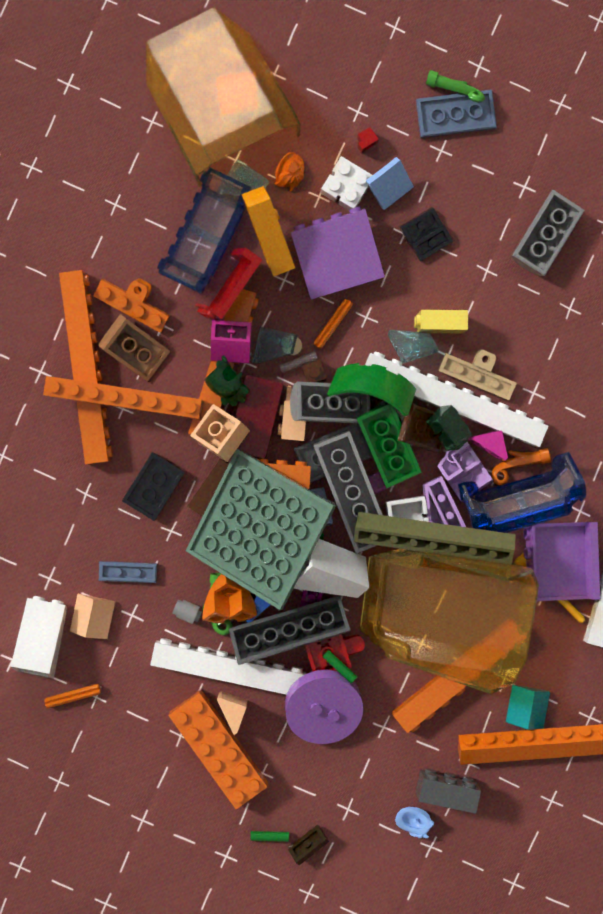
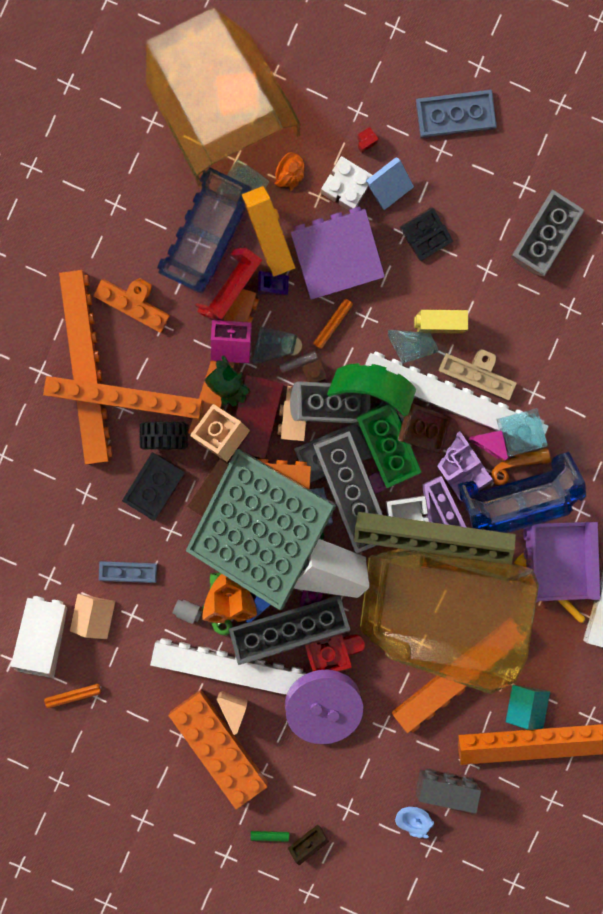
(133, 347): medium nougat slope -> none
(164, 435): none -> black tyre
(272, 285): none -> dark purple slope
(339, 666): green piece -> none
(437, 80): bright green plant -> none
(455, 431): clear green piece -> none
(522, 432): none -> clear light blue brick

